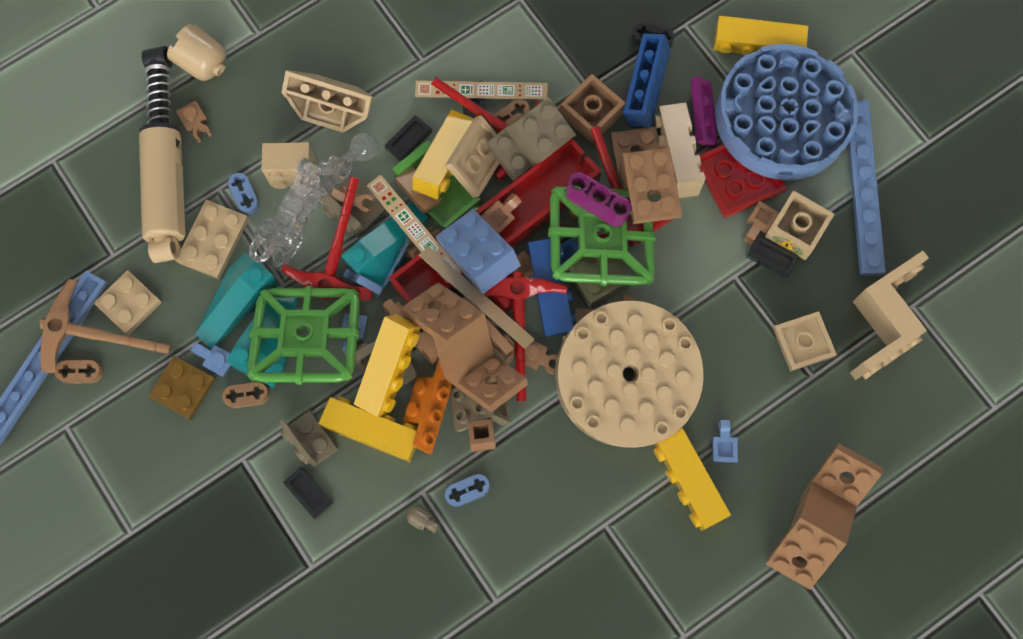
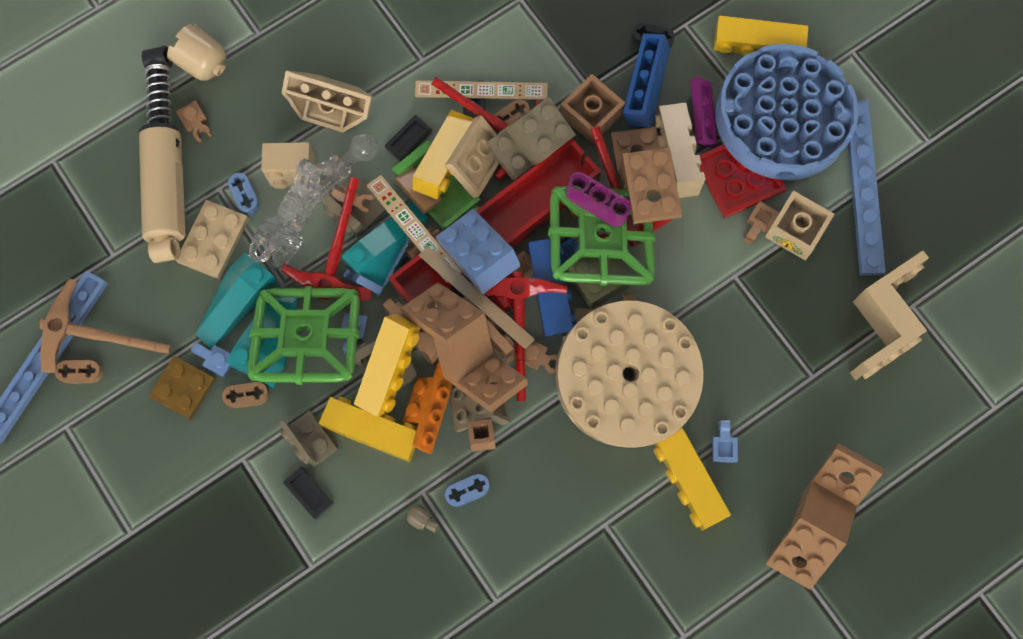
(127, 302): tan plate -> none
(499, 214): nougat plate -> none
(772, 256): black tile -> none
(804, 341): tan plate -> none

